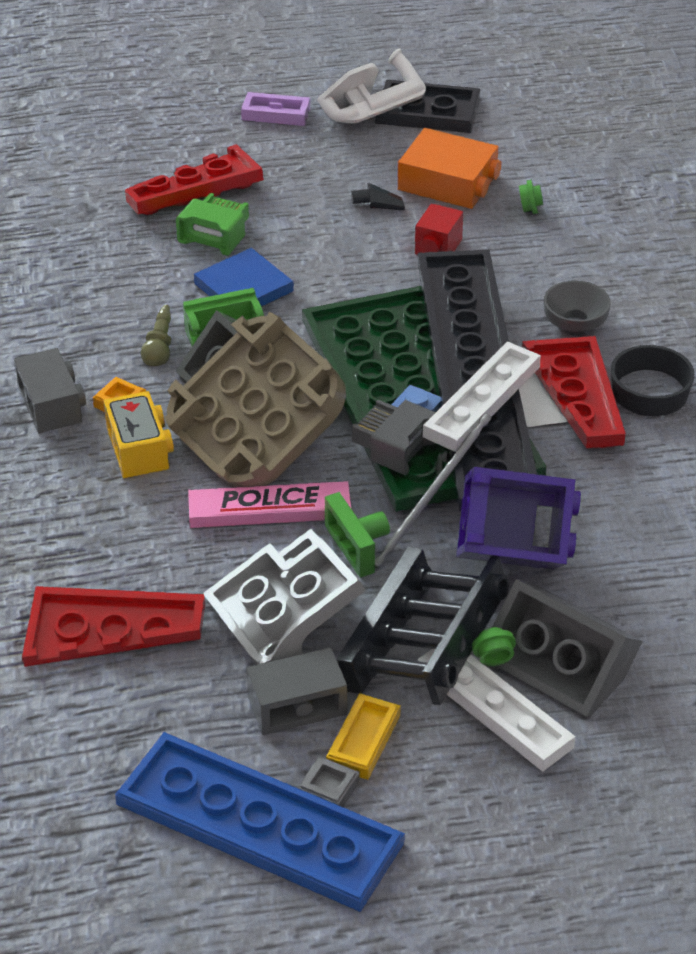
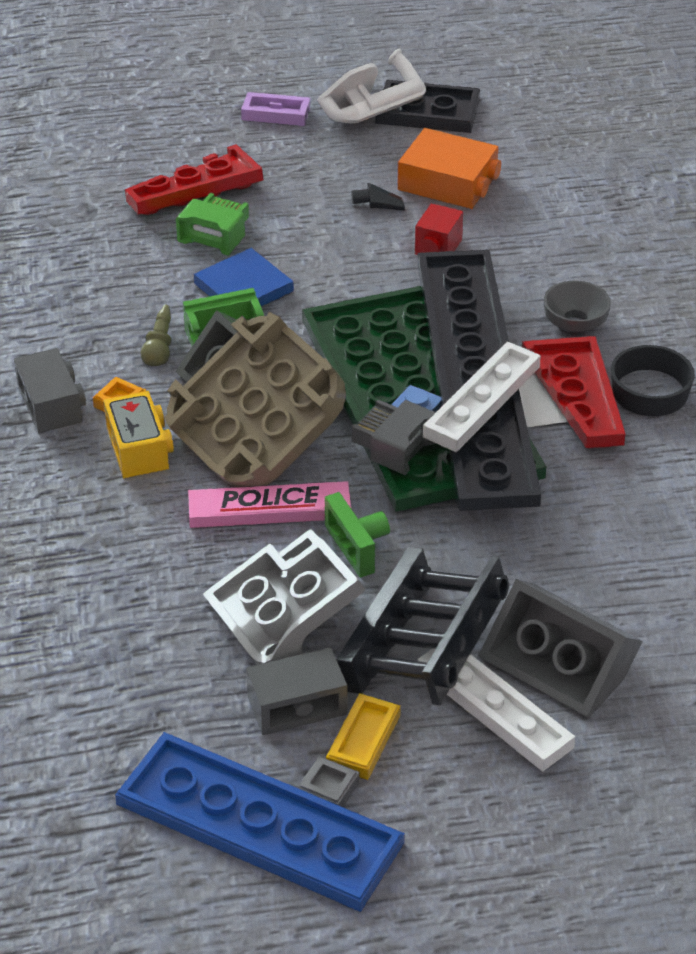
(102, 621): red wing -> none
(432, 490): light grey piece -> none
(494, 646): bright green plate -> none
(501, 517): dark purple container -> none
(530, 197): bright green plate -> none

